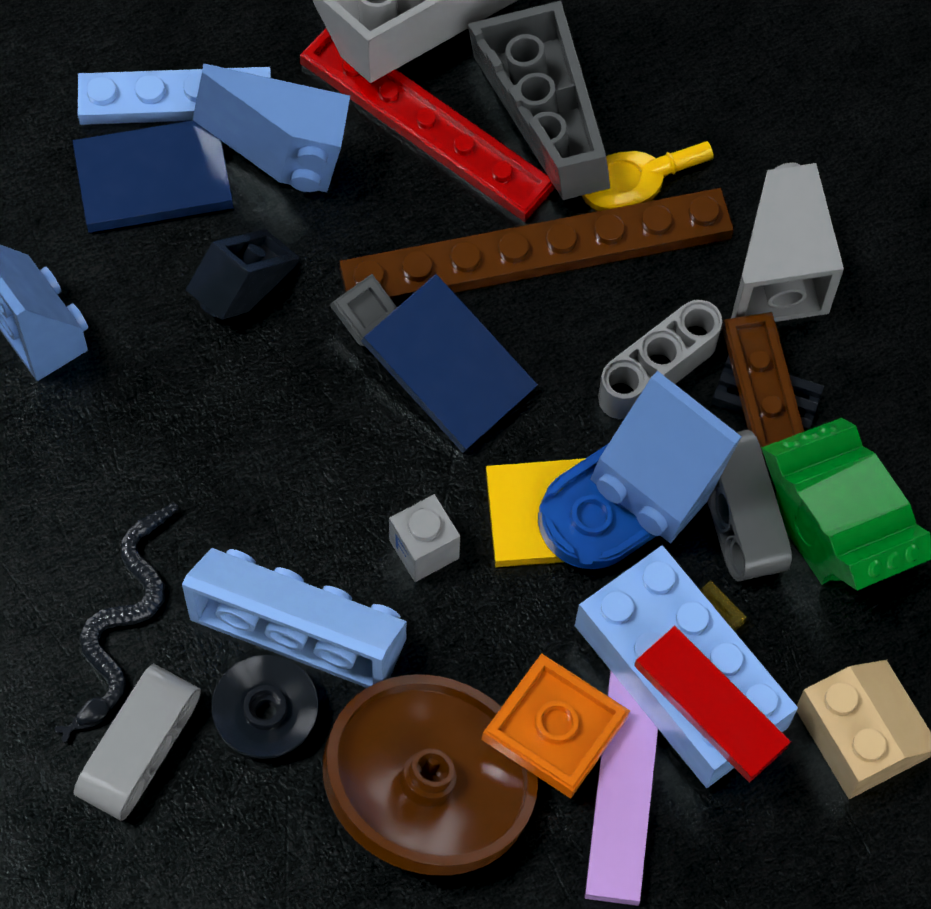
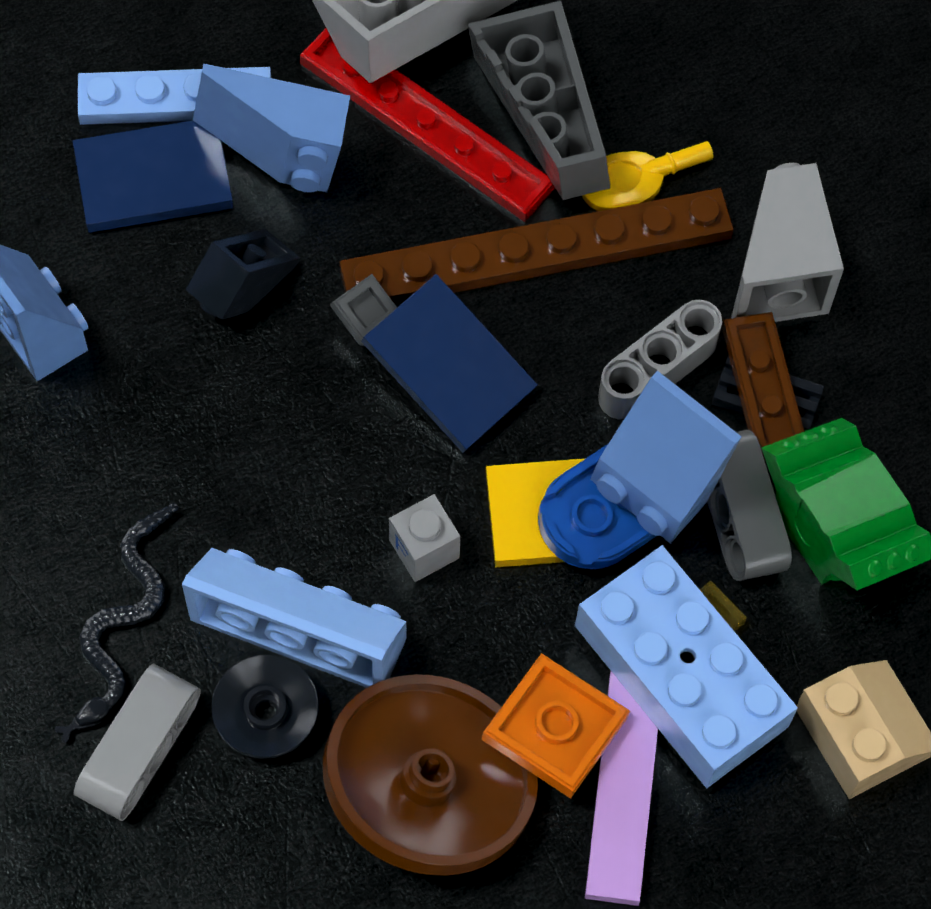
(712, 703): red tile -> none

